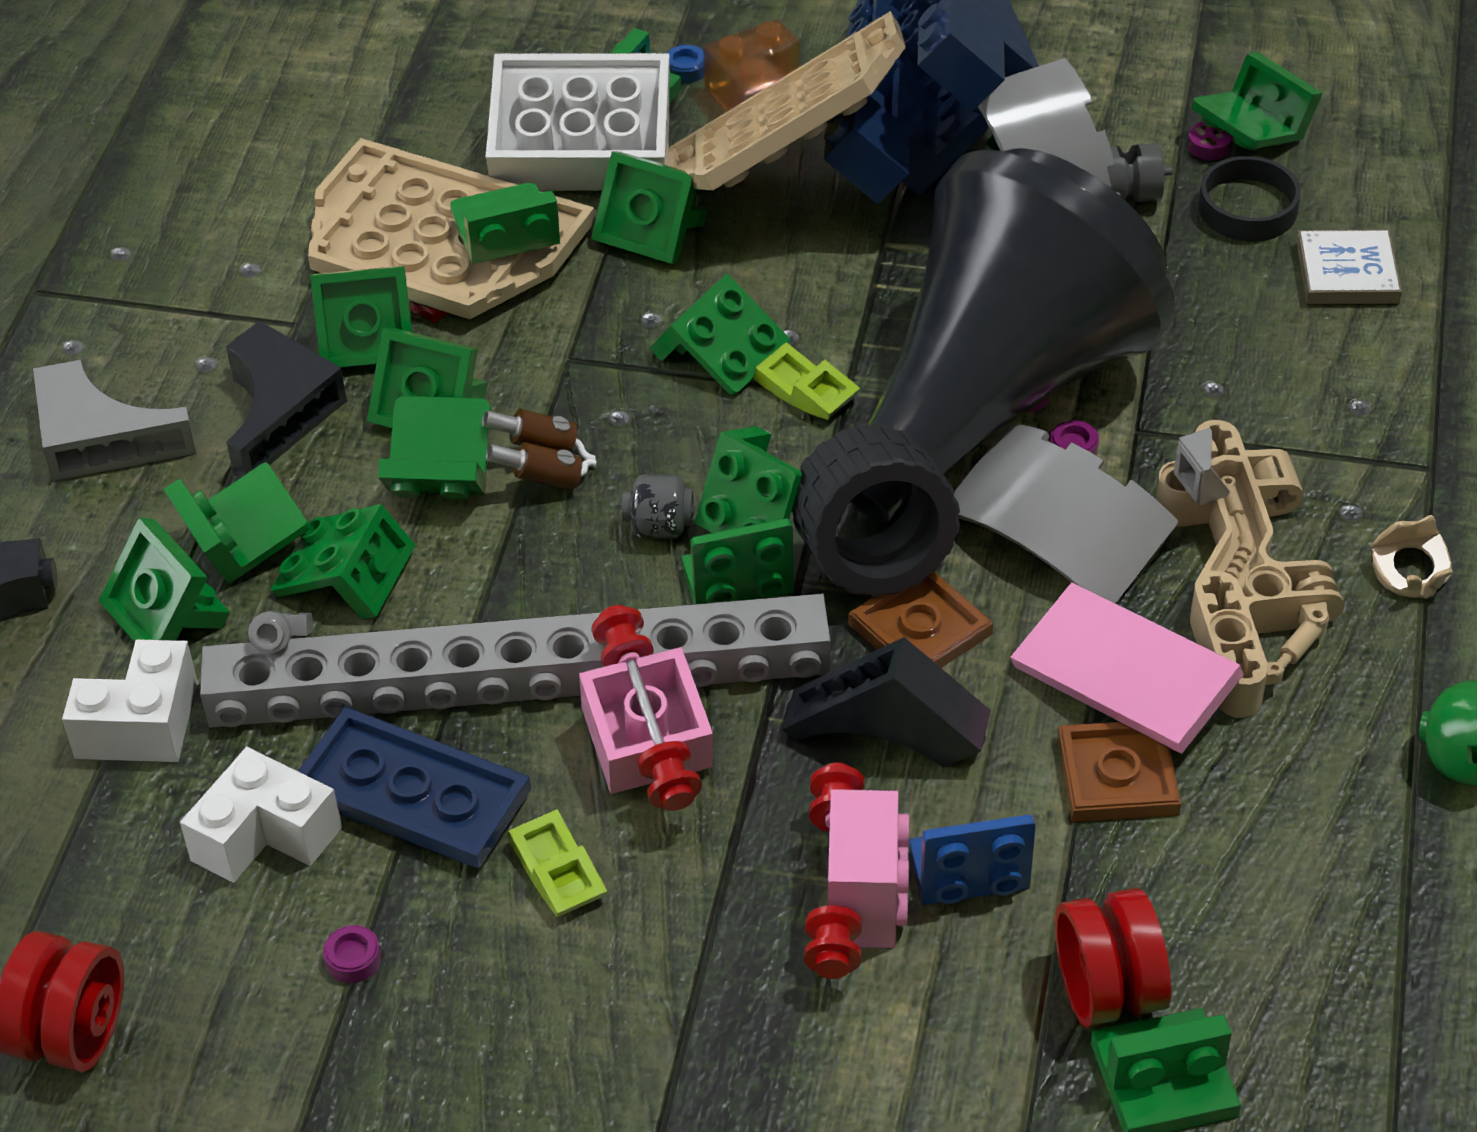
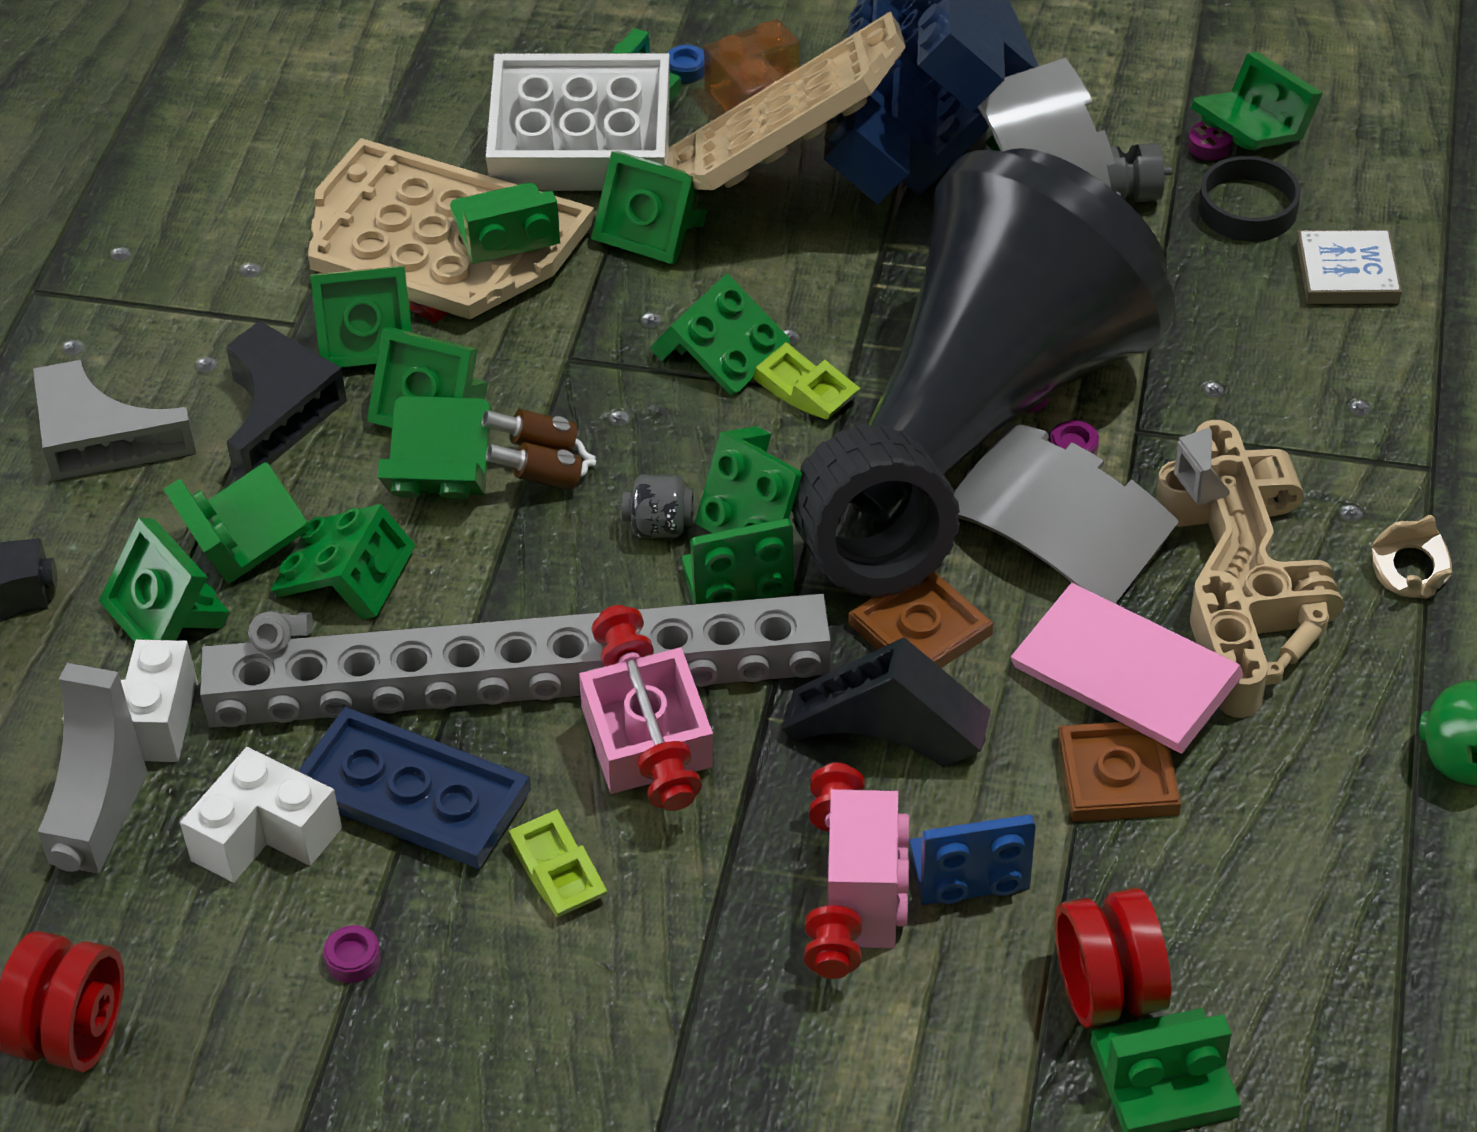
(96, 772): none -> light grey arch

